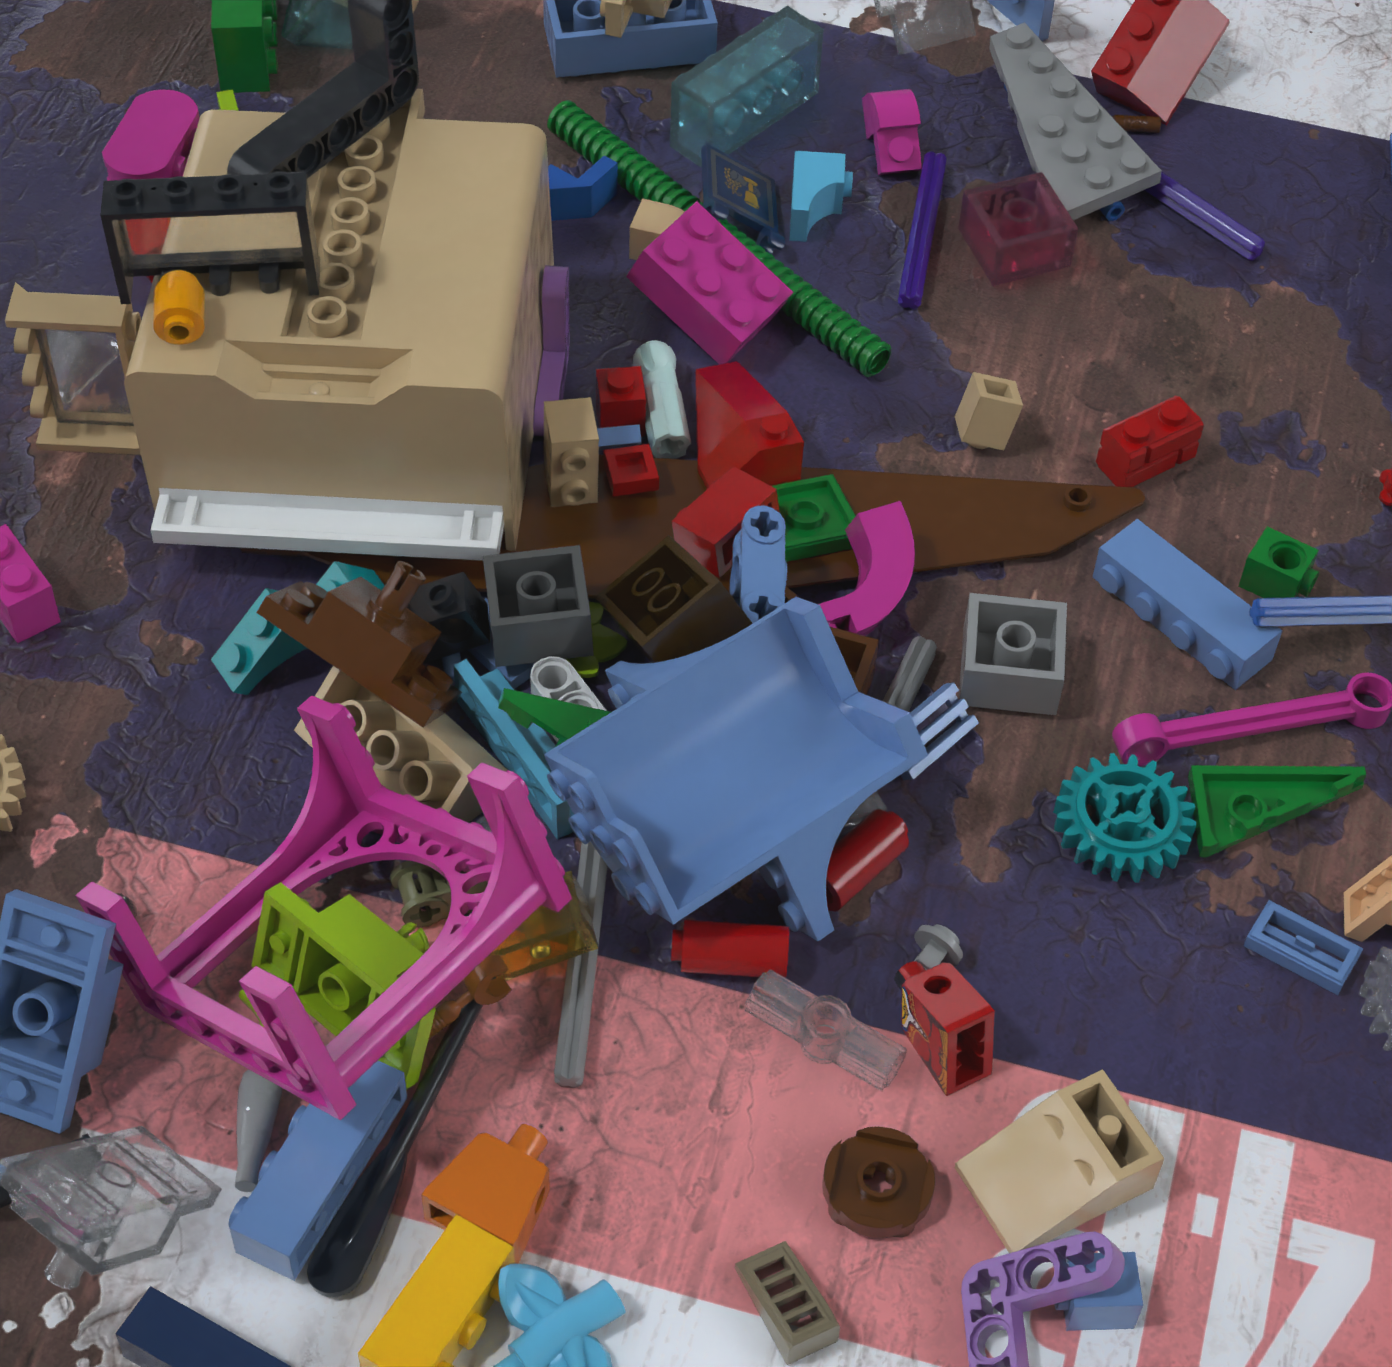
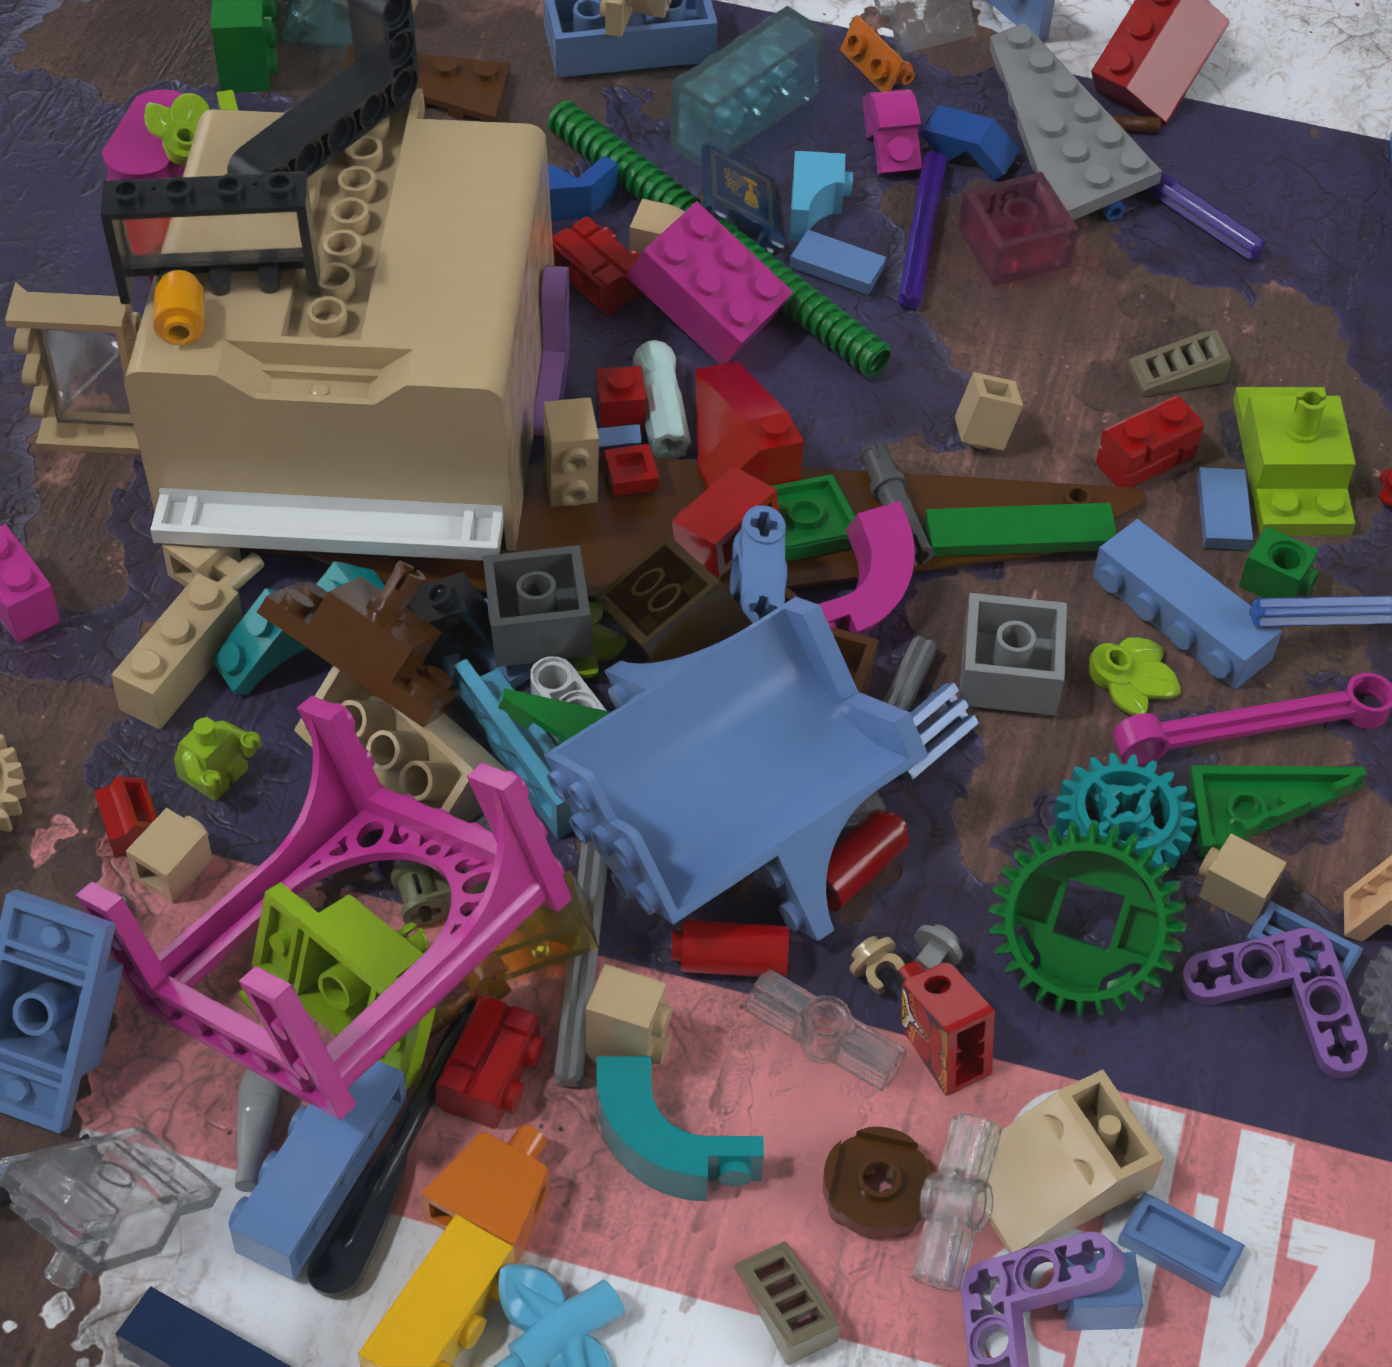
(125, 811): none -> red piece
(170, 854): none -> tan brick
(176, 124): none -> lime plate
(176, 651): none -> tan brick
(213, 562): none -> tan brick
(213, 756): none -> lime piece
(460, 84): none -> reddish brown wing
(489, 1062): none -> red brick
(596, 264): none -> red brick
(627, 1017): none -> tan brick
(656, 1149): none -> teal arch
(838, 262): none -> medium blue tile
(871, 957): none -> tan plate
(875, 57): none -> orange hinge
(890, 487): none -> dark grey pin
(956, 1202): none -> clear piece
(959, 131): none -> blue slope
(1019, 529): none -> green tile
(1070, 965): none -> green piece
(1133, 673): none -> lime plate
(1180, 1244): none -> medium blue tile
(1204, 350): none -> dark tan slope
(1224, 508): none -> medium blue tile
(1240, 878): none -> tan brick
(1287, 971): none -> medium lavender beam
(1297, 459): none -> lime brick

